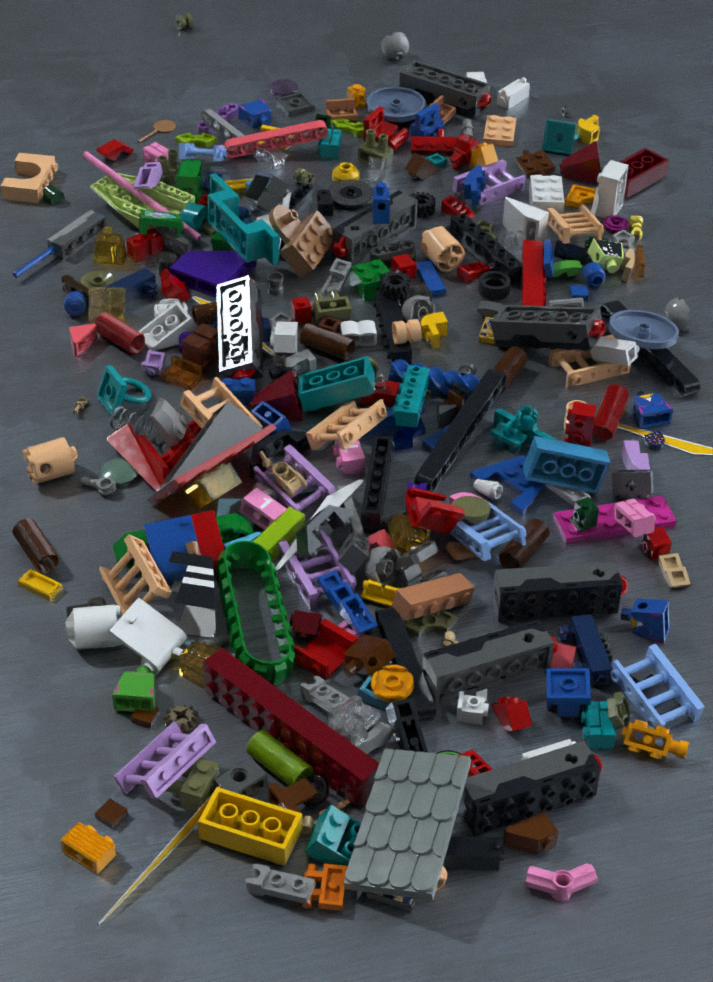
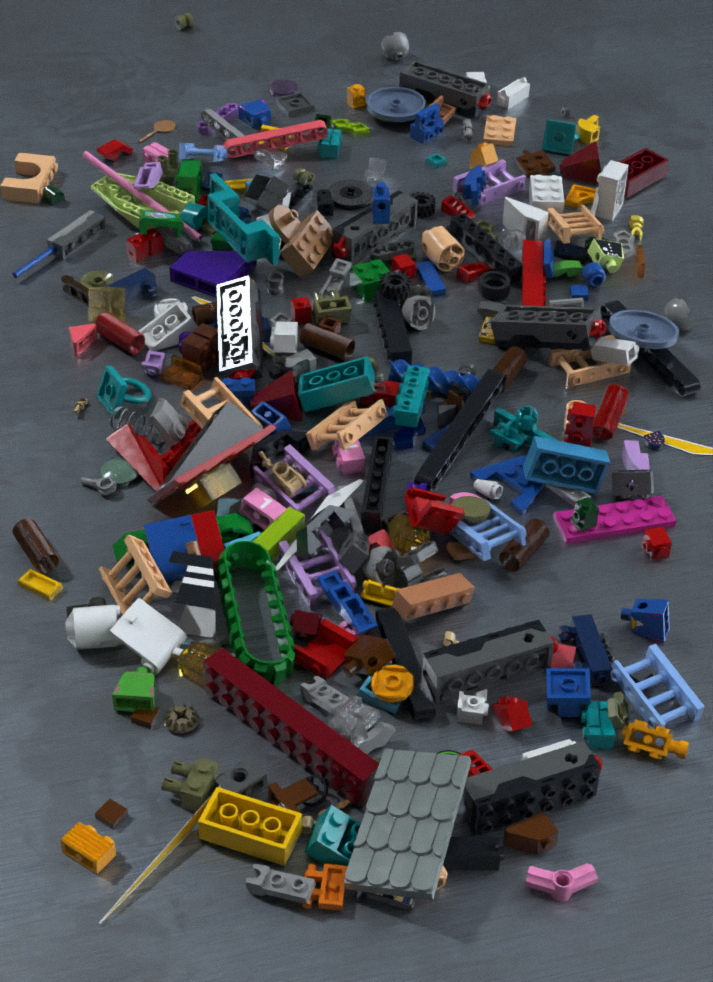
(50, 460): light nougat cylinder -> none
(75, 303): blue head -> none
(109, 248): clear yellow torso -> none
(164, 759): lavender fence -> none
(165, 260): clear smoke piece -> none
(172, 287): red piece -> none
(200, 140): lime tile -> none
(278, 758): lime piece -> none
(341, 109): nougat bracket -> none
(345, 171): yellow piece -> none
(362, 332): white brick -> none
(373, 149): olive brick -> none
(376, 122): red piece -> none
(406, 331): light nougat wheel -> none
(408, 731): black slope -> none
(420, 167): reddish brown slope -> none
(433, 144): red plate -> none
(433, 327): yellow brick -> none
(439, 621): olive tile -> none
(463, 151): red hinge -> none
(557, 591): black piece -> none
(615, 223): magenta gear -> none
(627, 264): tan slope -> none
(634, 517): bright pink brick -> none
(651, 410): blue torso -> none
(673, 571): tan slope -> none

